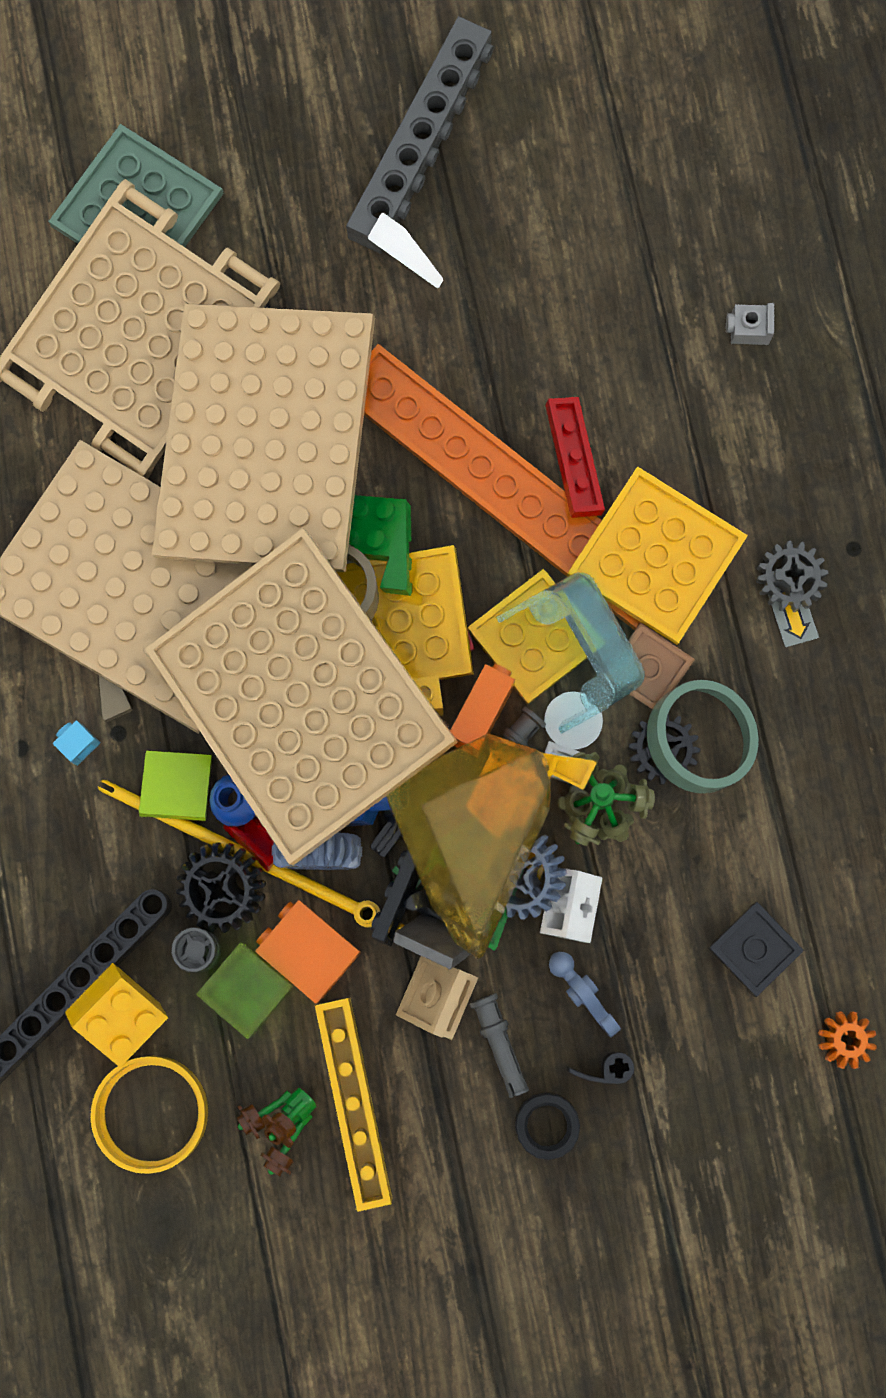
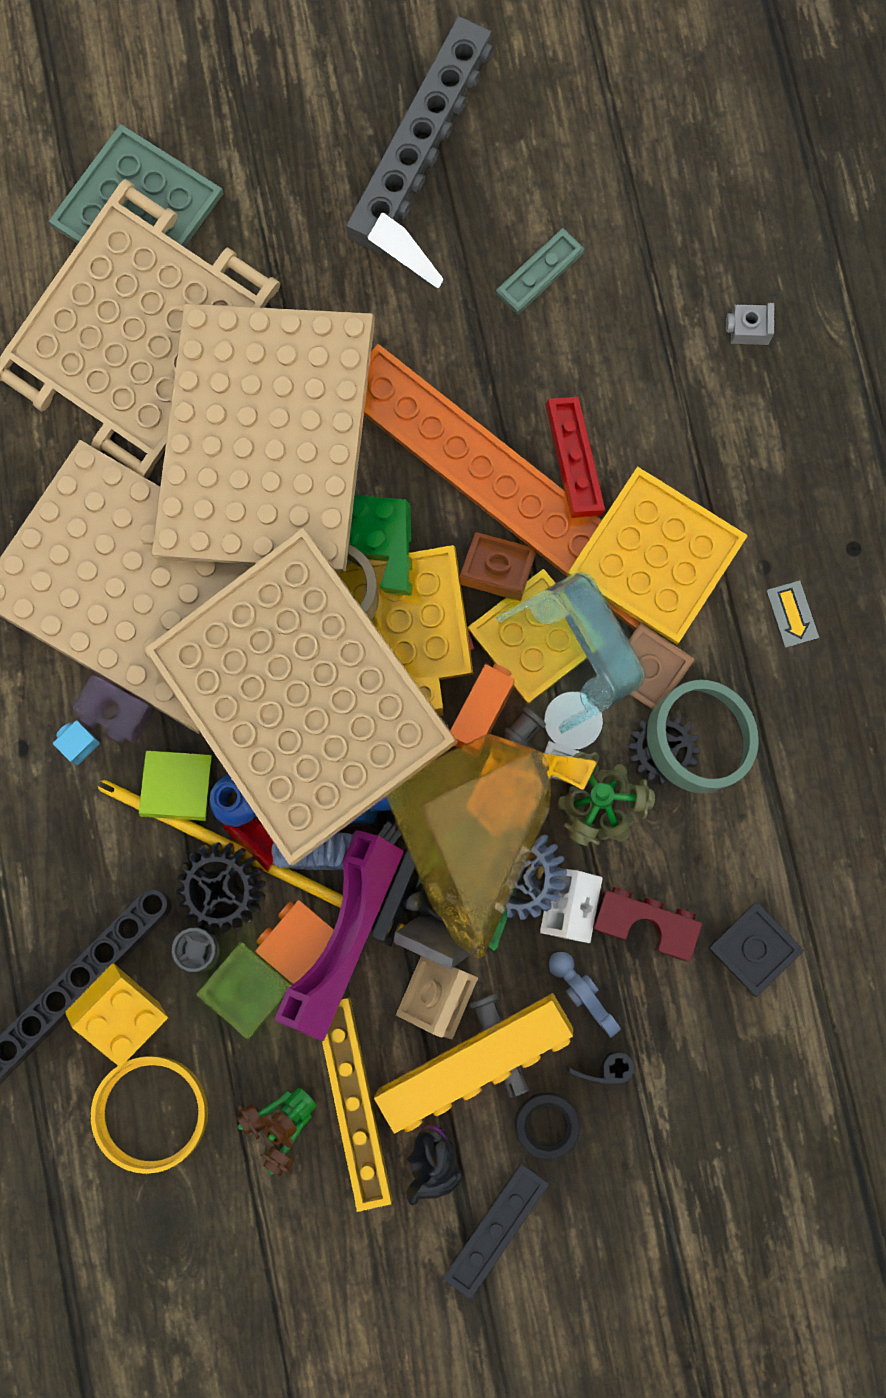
(98, 696): none -> clear purple brick
(315, 997): none -> magenta arch
(433, 1166): none -> black hair
(474, 1063): none -> yellow brick
(495, 1230): none -> black plate
(497, 566): none -> dark orange tile
(540, 271): none -> sand green tile
(676, 930): none -> dark red arch
(778, 578): dark grey gear -> none
(838, 1048): orange gear -> none

